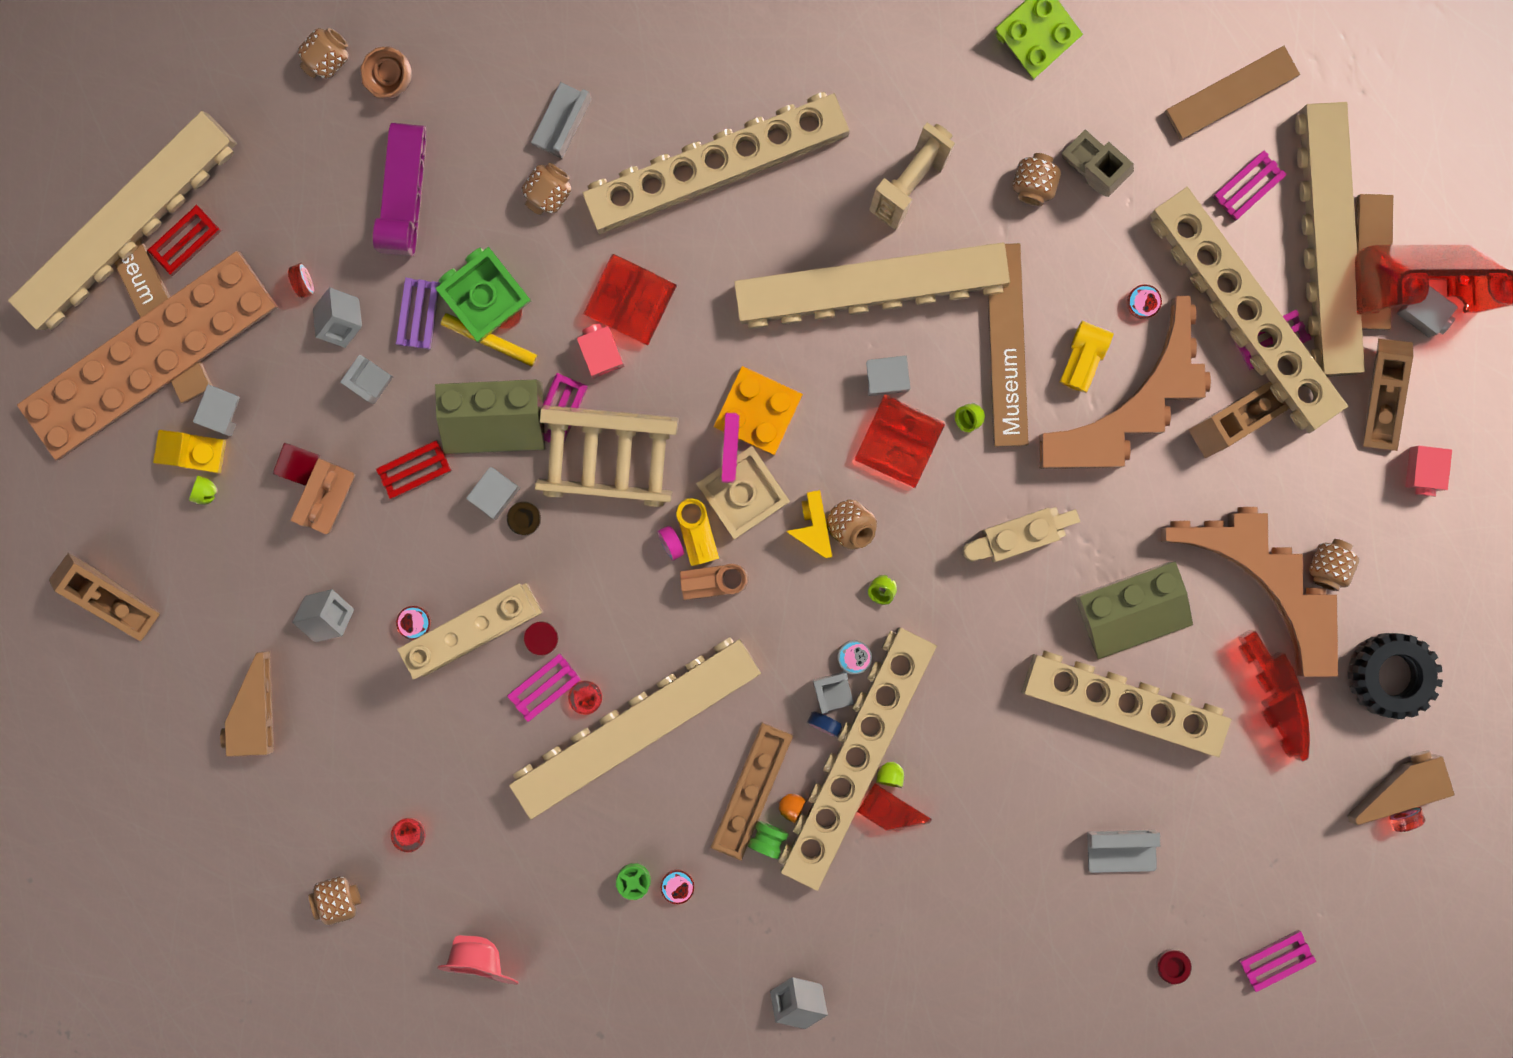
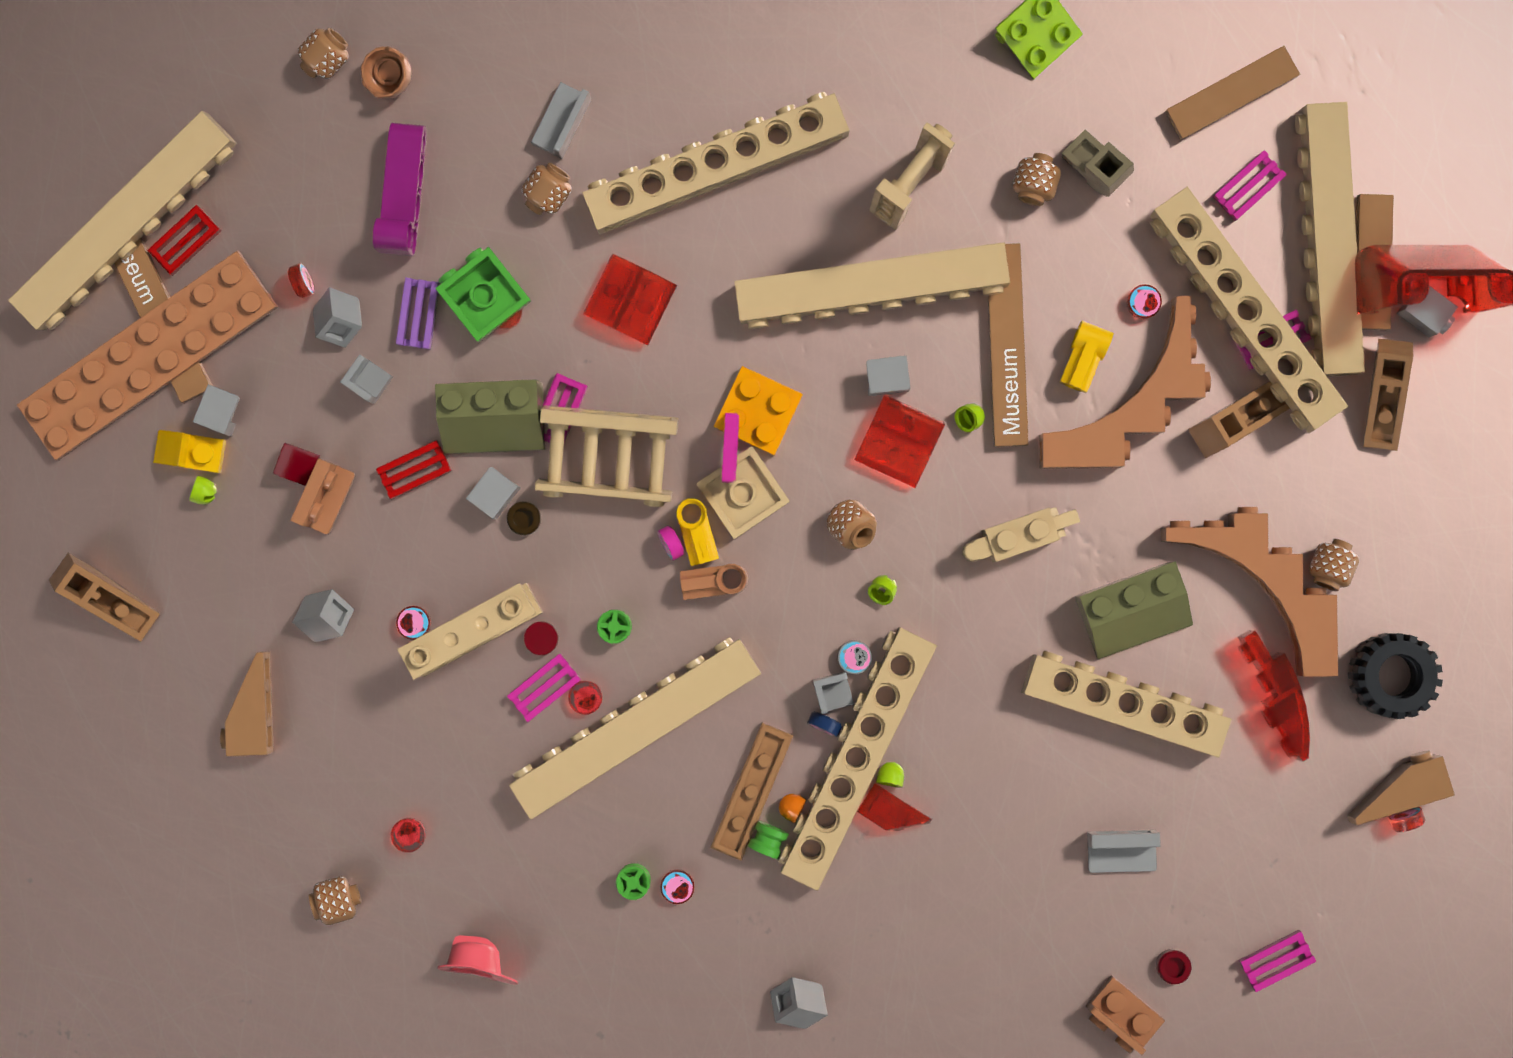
(491, 341): yellow bar -> none
(600, 350): coral brick -> none
(611, 630): none -> bright green wheel
(815, 536): yellow slope -> none
(1125, 1015): none -> nougat bracket
(1428, 470): coral brick -> none

